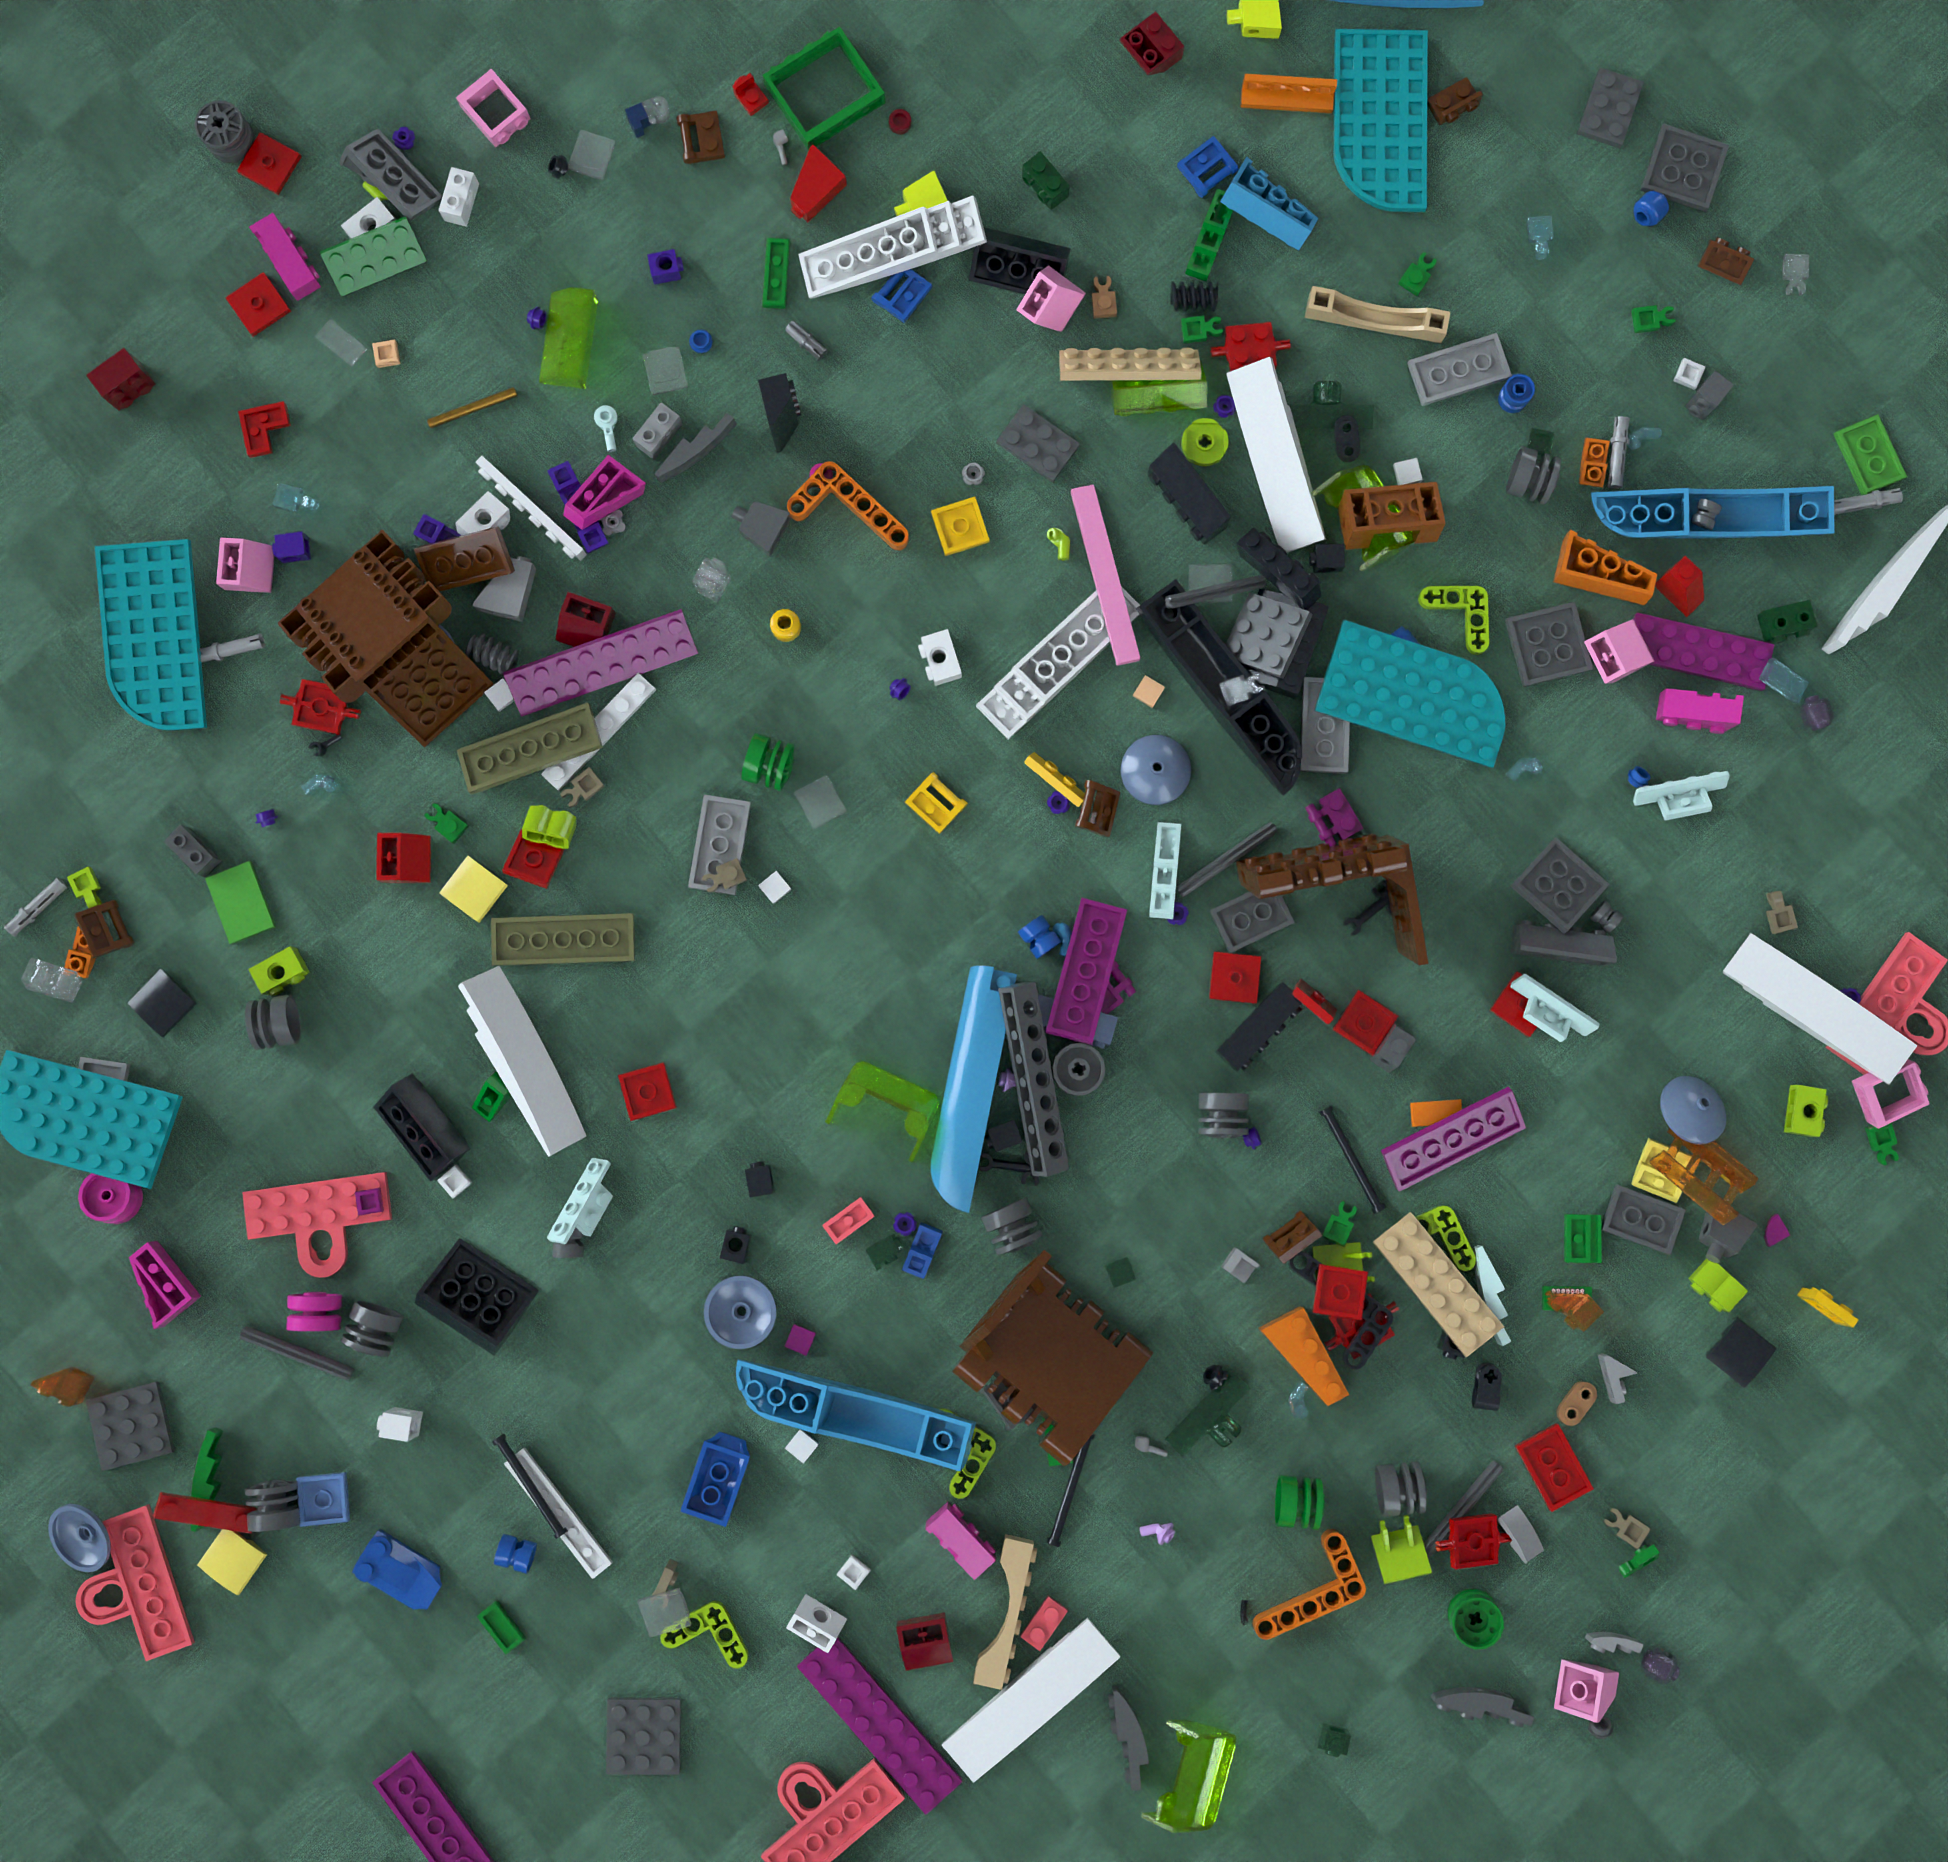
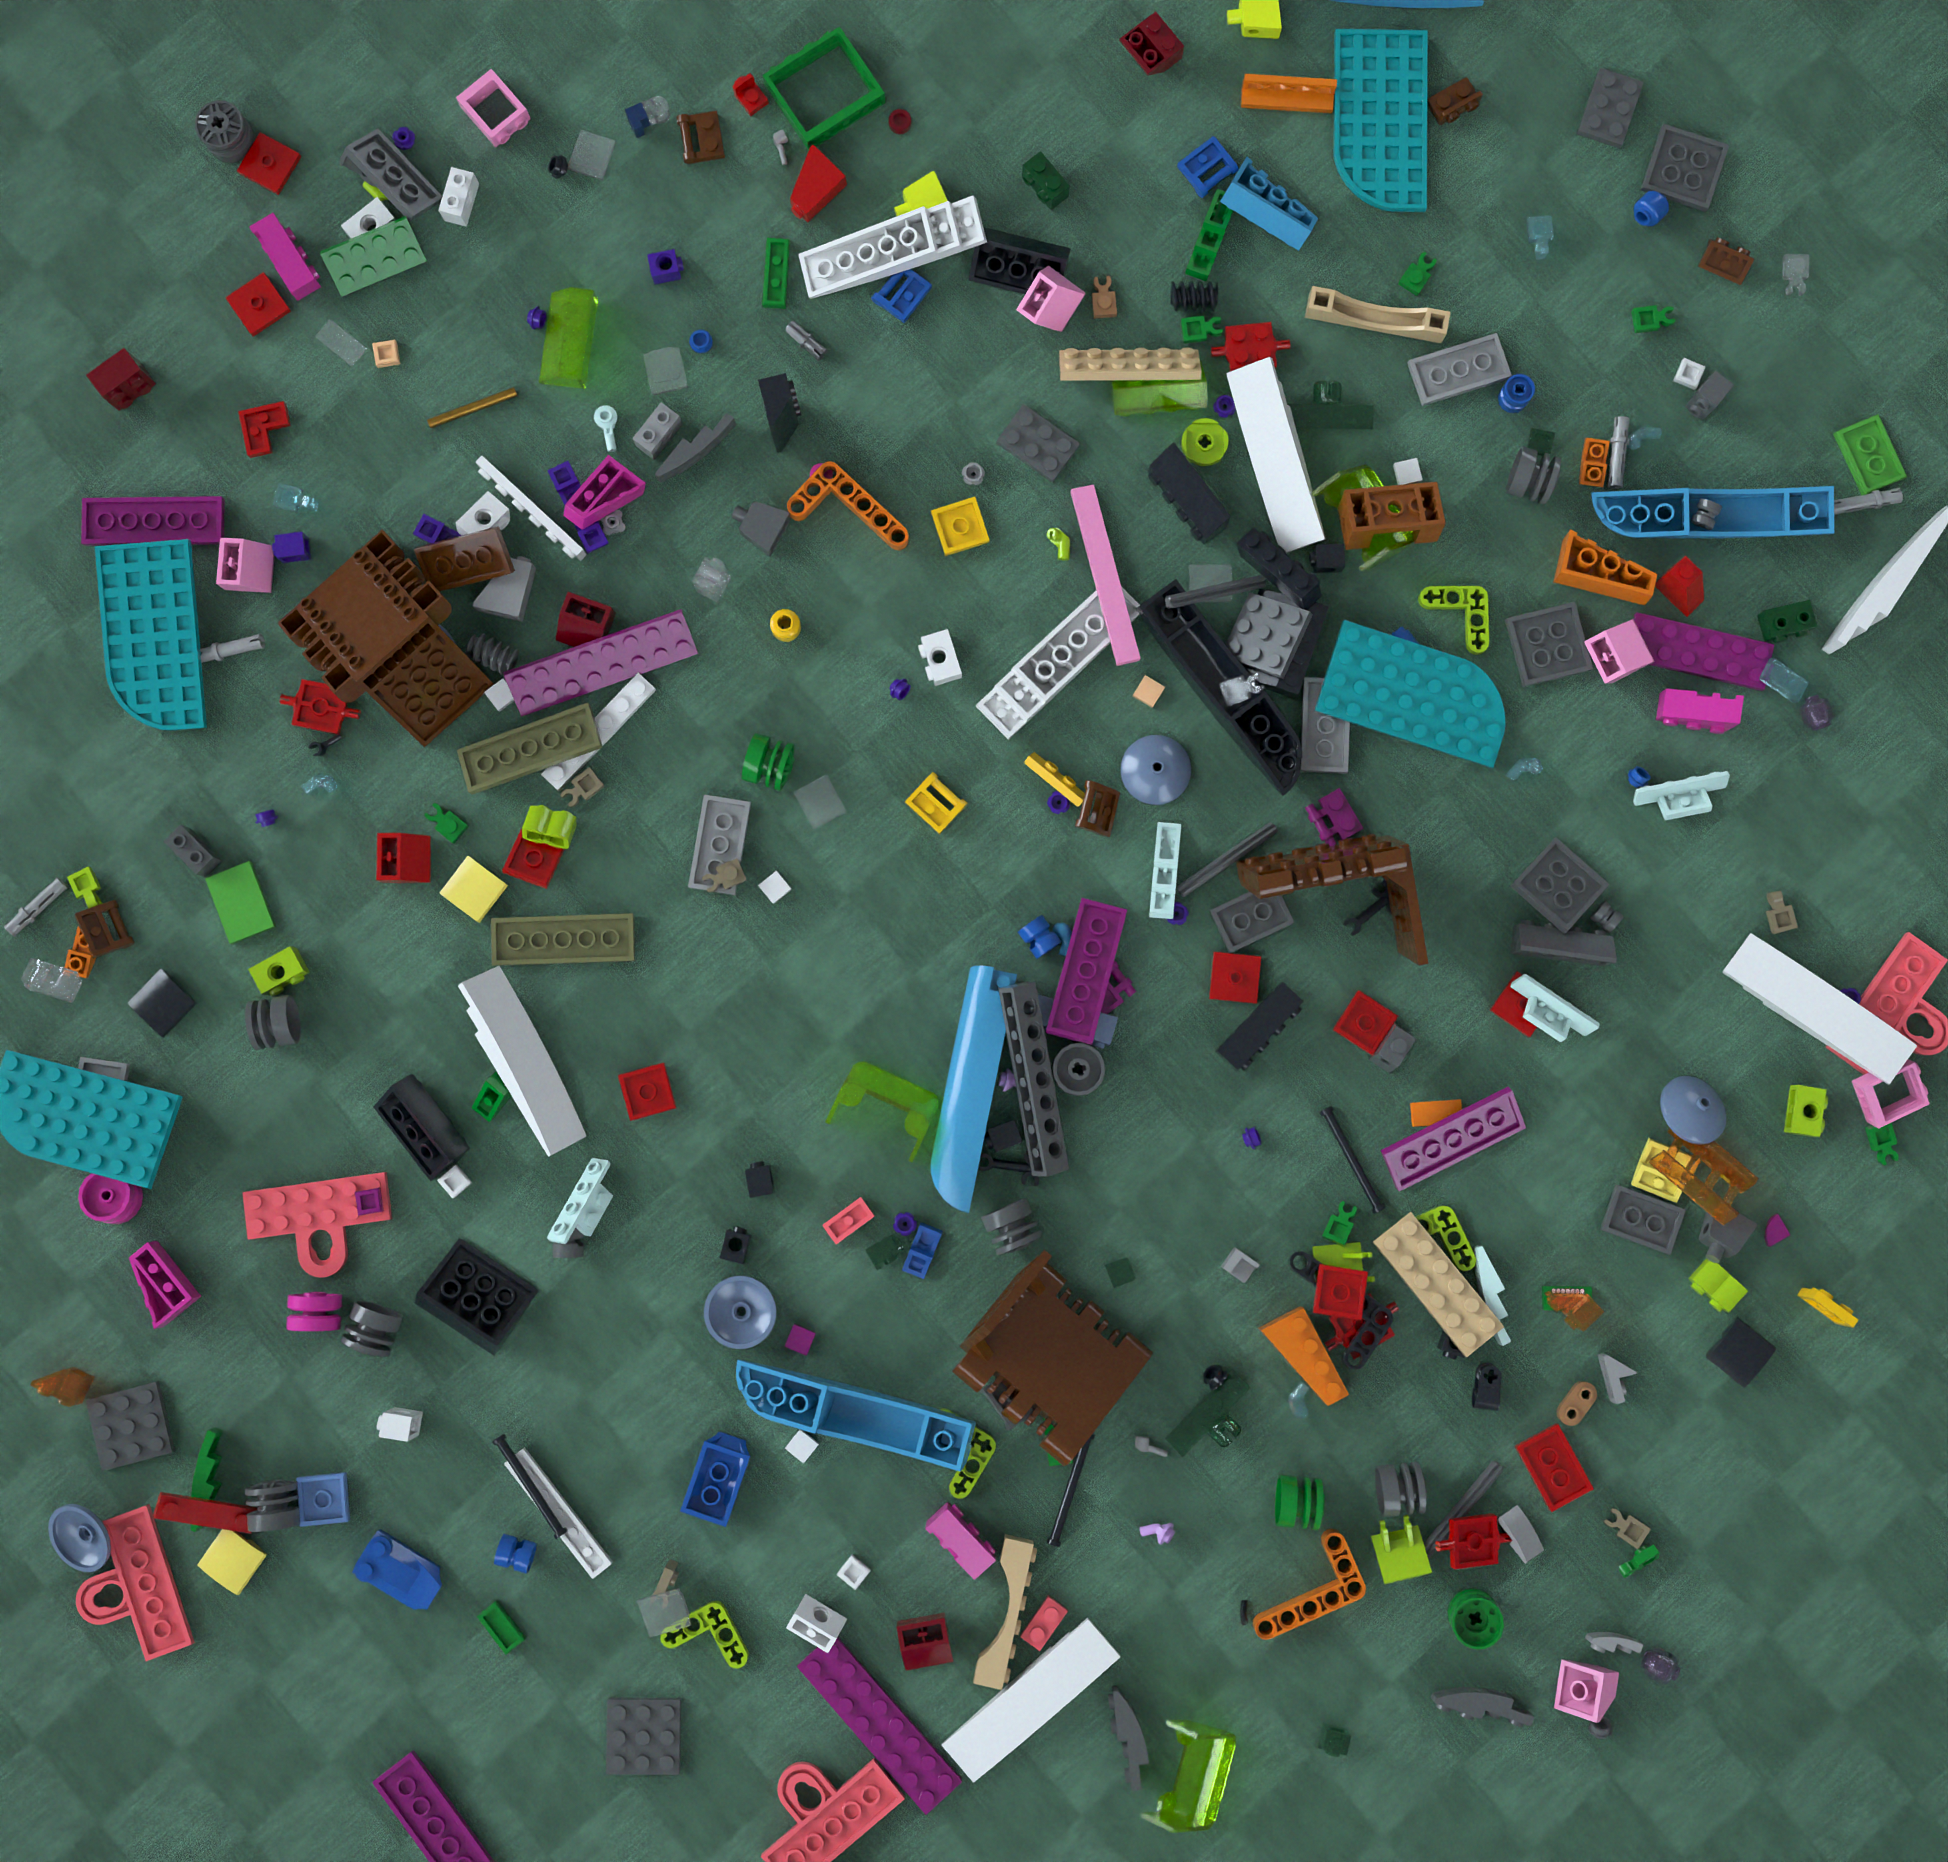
(152, 520): none -> magenta plate
(296, 1353): dark grey axle -> none
(1223, 1114): dark grey wheel -> none
(1292, 1237): reddish brown plate -> none
(1314, 1001): red plate -> none
(1346, 438): black plate -> none
(1582, 1238): green plate -> none

